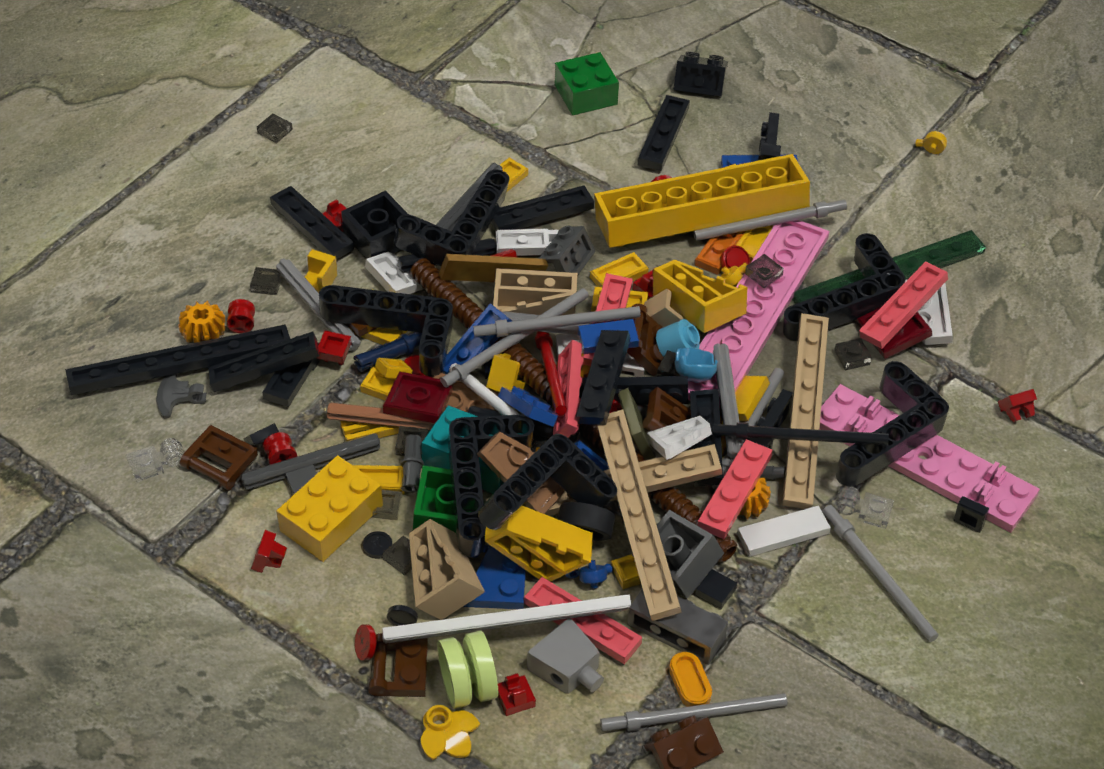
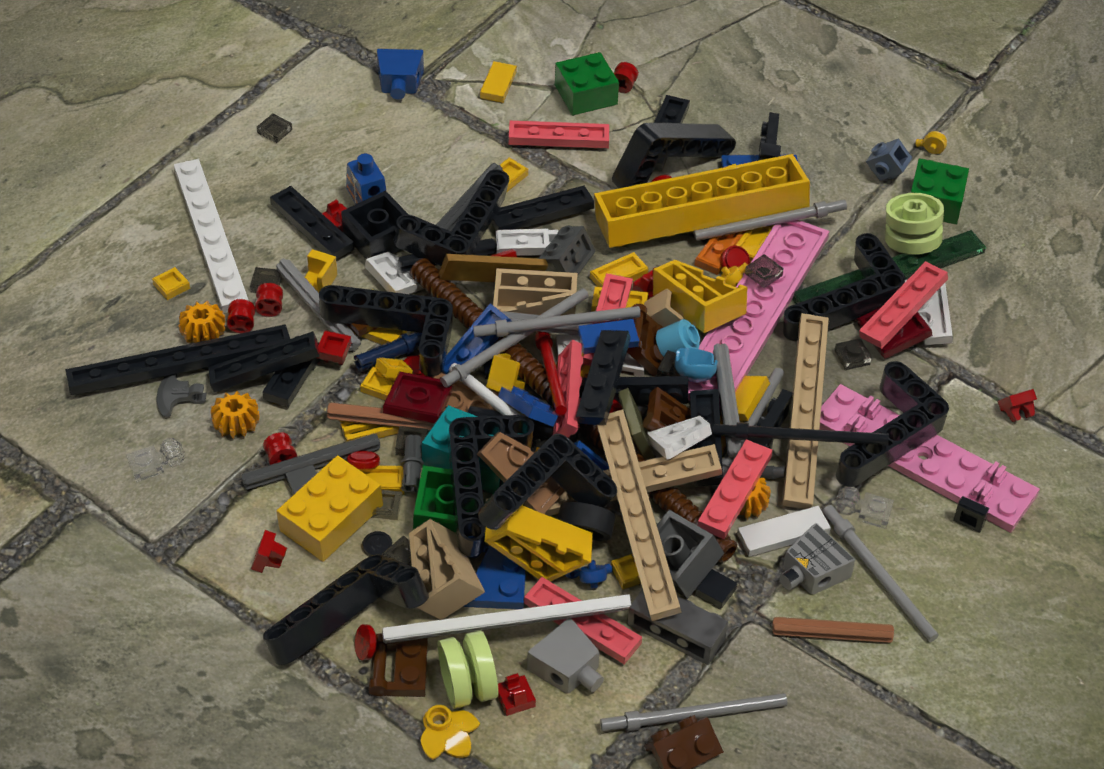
(171, 283): none -> yellow tile
(210, 233): none -> white plate
(222, 449): reddish brown plate -> none
(235, 414): none -> light orange gear
(261, 435): black tile -> none
(269, 299): none -> red wheel
(340, 601): none -> black beam
(364, 176): none -> blue torso
(364, 459): none -> red piece
(400, 71): none -> blue torso
(401, 615): black piece -> none
(498, 82): none -> yellow tile
(559, 134): none -> coral plate
(626, 75): none -> red wheel
(668, 140): none -> black beam
(690, 679): light orange tile -> none
(700, 74): black bracket -> none
(816, 562): none -> light grey torso
(833, 629): none -> nougat axle
(889, 159): none -> sand blue brick
(914, 223): none -> yellowish green wheel
(943, 182): none -> green brick

